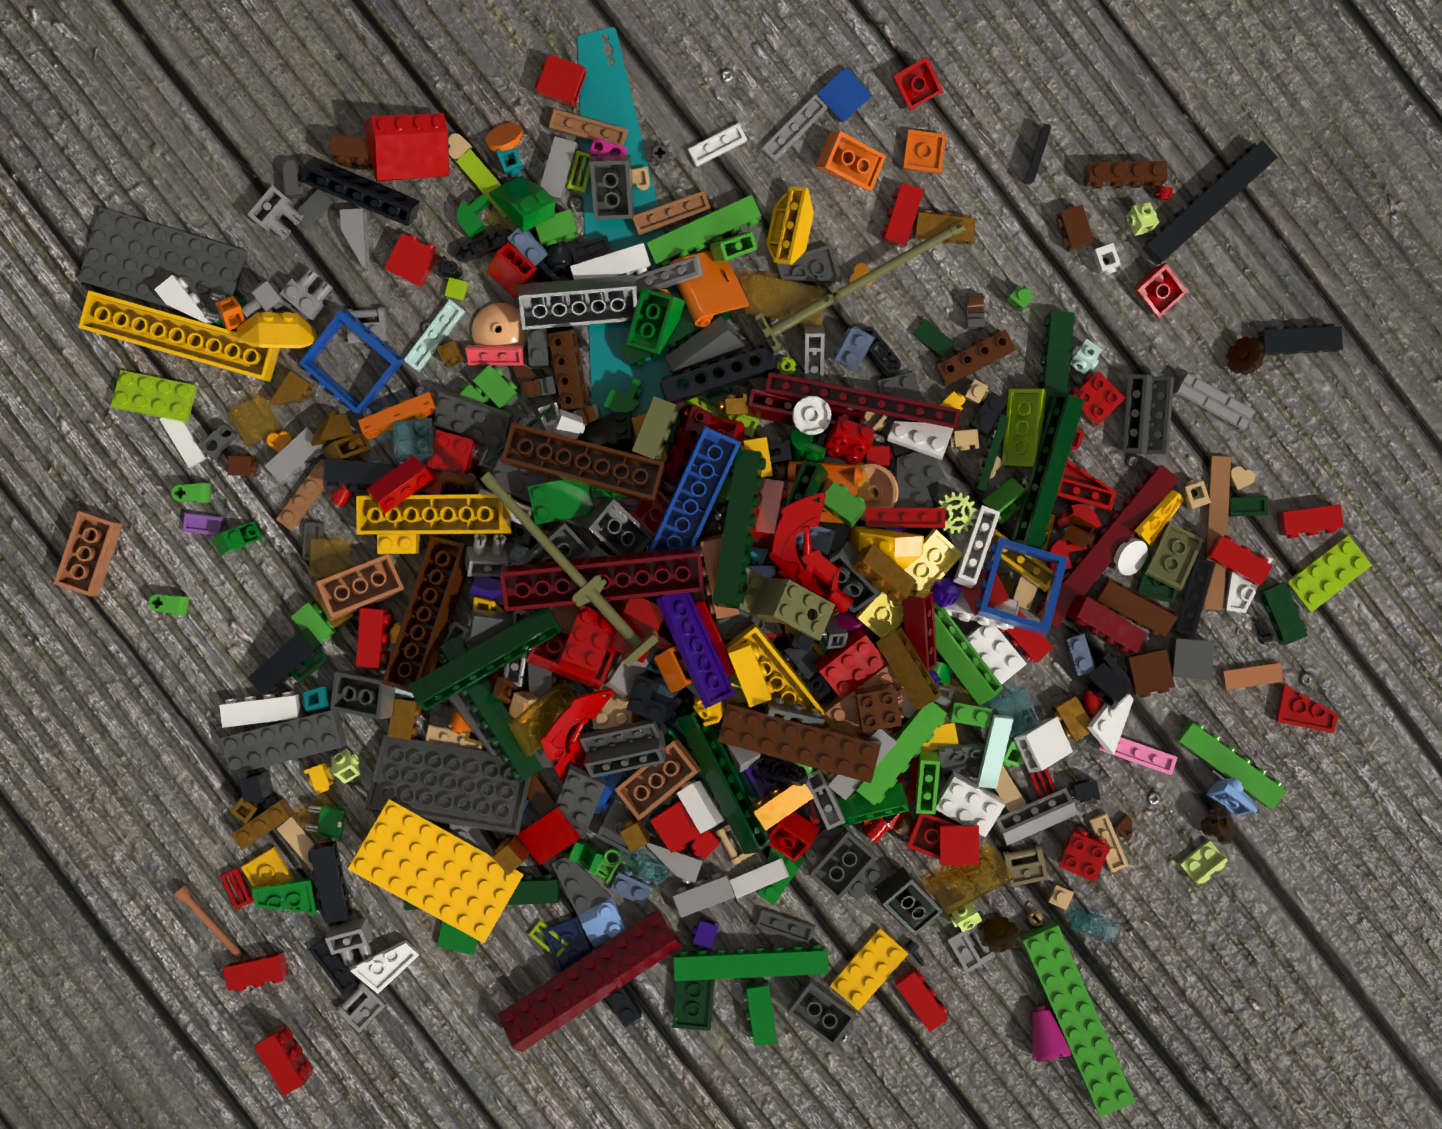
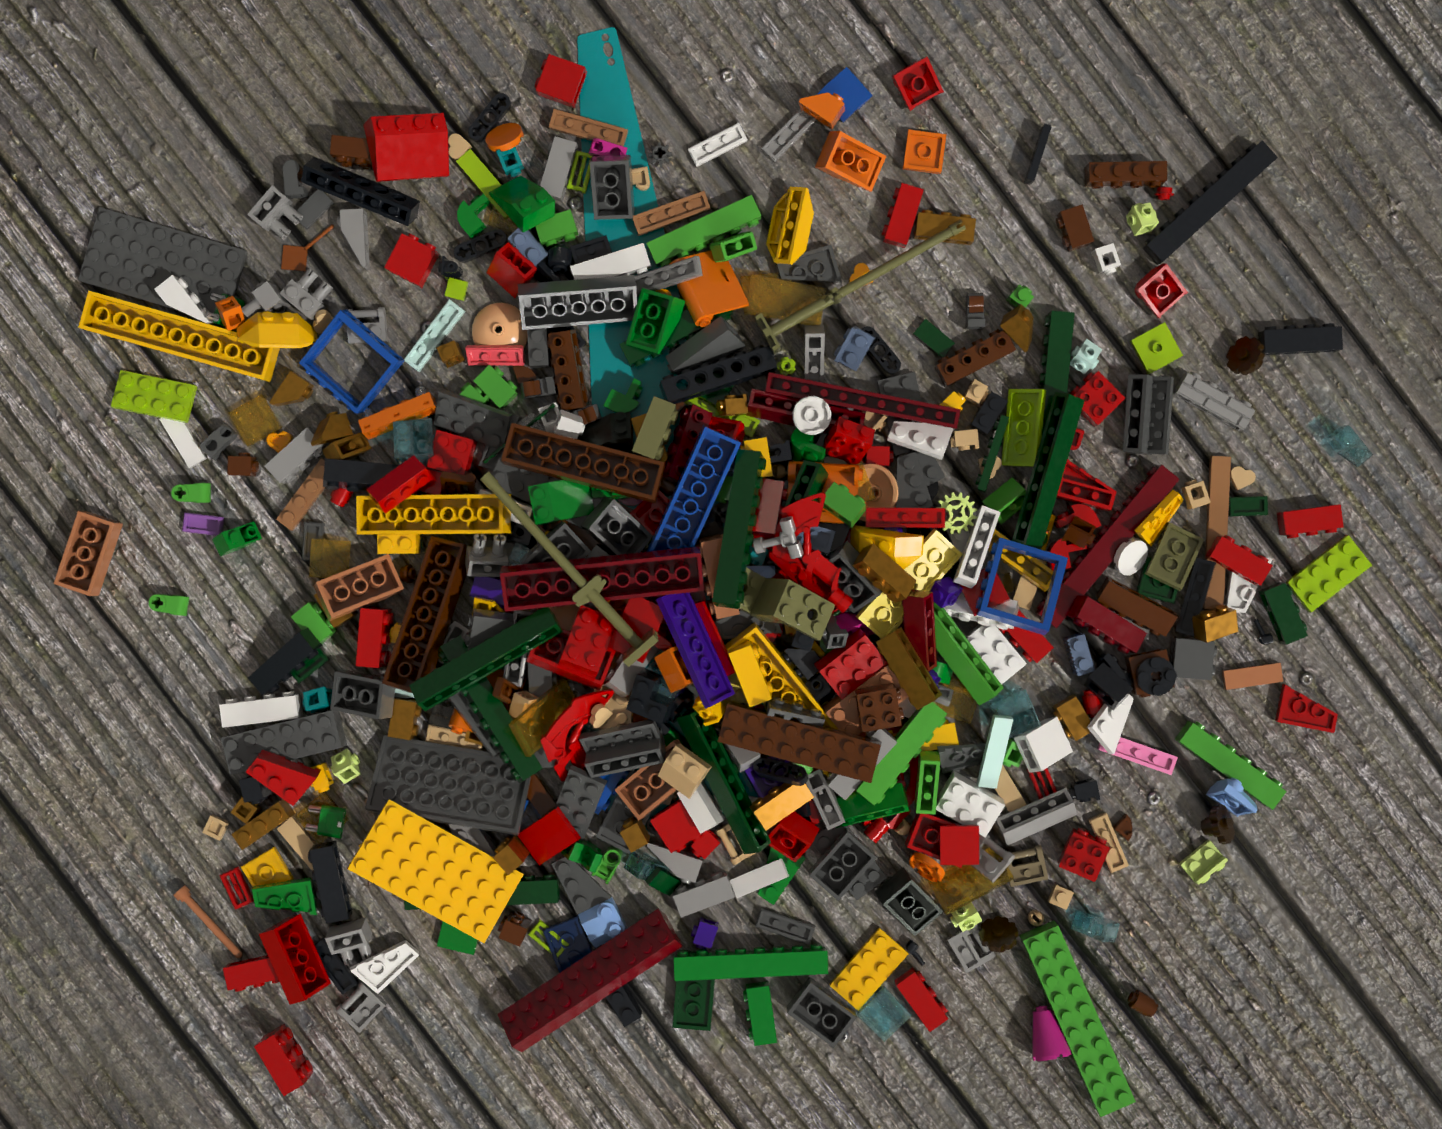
(215, 827): none -> tan plate
(282, 776): none -> red wedge
(295, 959): none -> red brick
(296, 256): none -> dark orange piece
(322, 320): none -> tan tile
(407, 573): none -> reddish brown plate
(488, 109): none -> black beam
(514, 928): none -> reddish brown brick
(599, 715): none -> tan tile
(630, 887): sand blue bracket -> none
(663, 881): none -> dark green tile
(684, 770): none -> tan slope
(786, 538): none -> light grey bar
(824, 108): none -> orange slope
(884, 1014): none -> clear light blue plate
(927, 867): none -> orange tile
(970, 714): bright green brick -> none
(989, 866): none -> light grey plate
(1019, 326): none -> pearl gold slope
(1142, 1003): none -> reddish brown brick
(1155, 687): none -> black plate
(1156, 348): none -> lime plate
(1215, 623): none -> pearl gold brick
(1349, 445): none -> clear light blue slope

